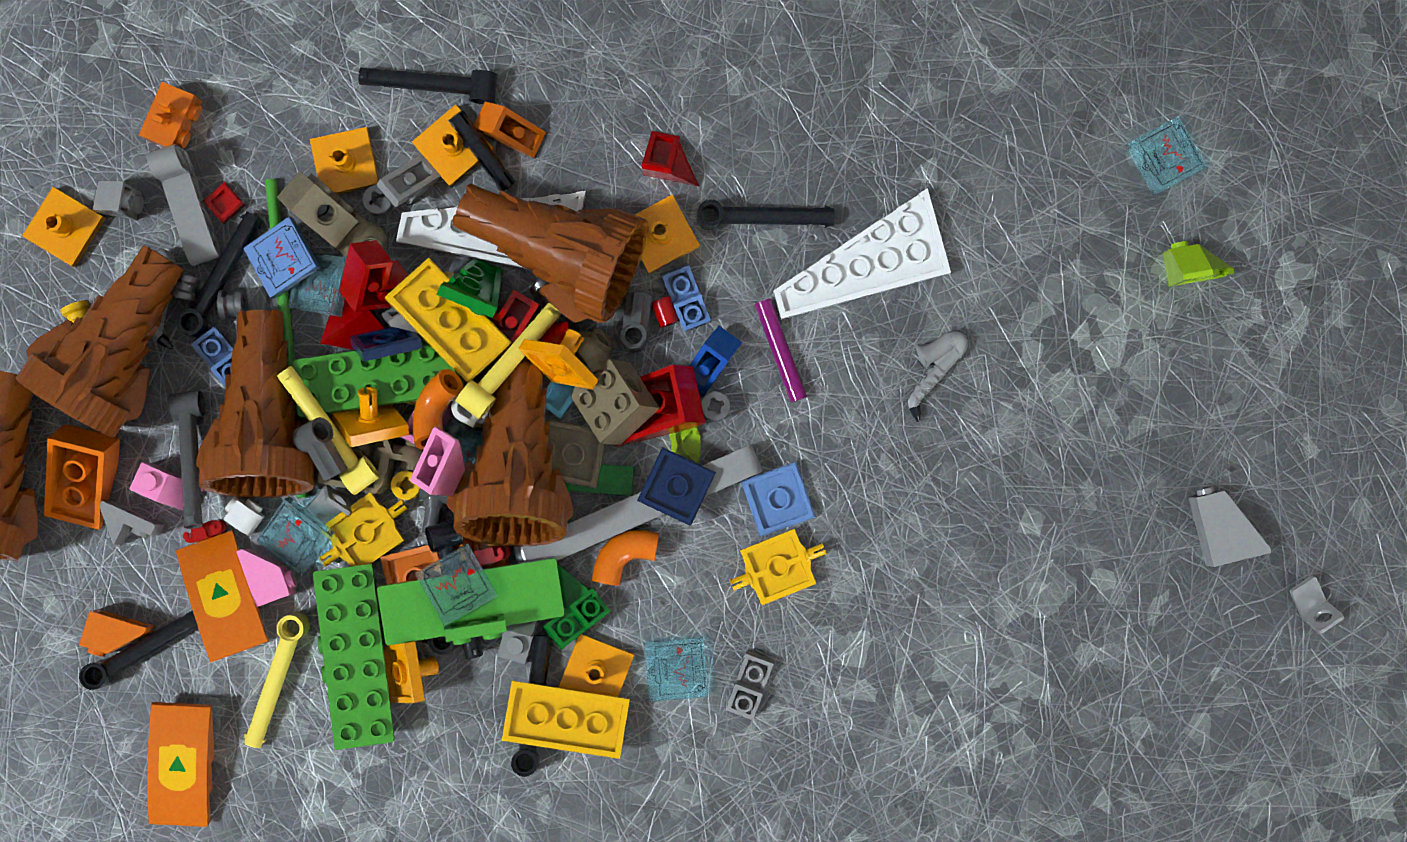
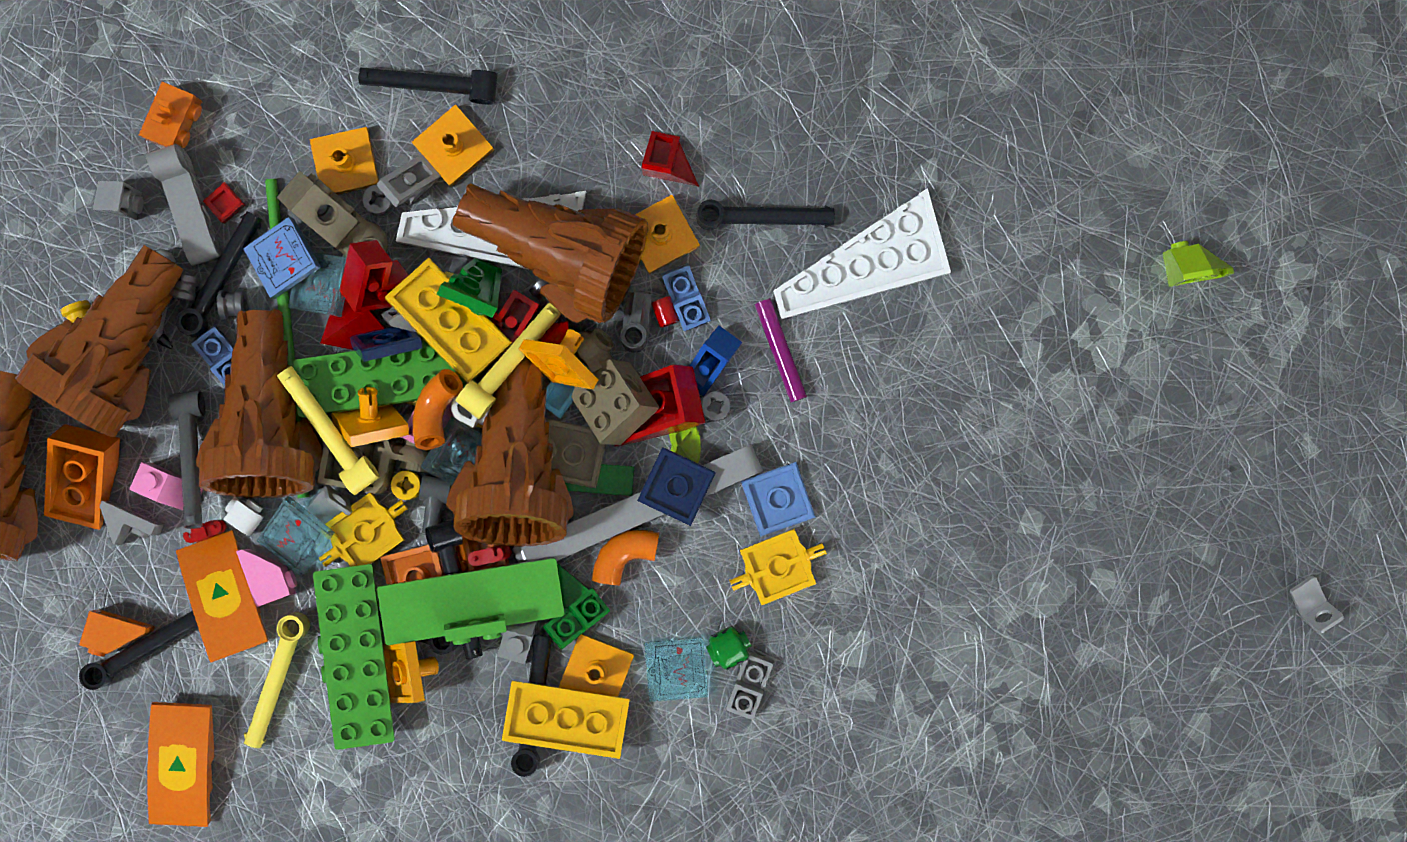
(63, 227): light orange tile -> none
(316, 439): dark grey piece -> none
(439, 464): bright pink slope -> none
(456, 584): clear light blue tile -> none
(486, 157): black pin -> none
(509, 129): orange slope -> none
(728, 648): none -> green head
(944, 354): light grey piece -> none
(1165, 156): clear light blue tile -> none
(1224, 529): light grey slope -> none

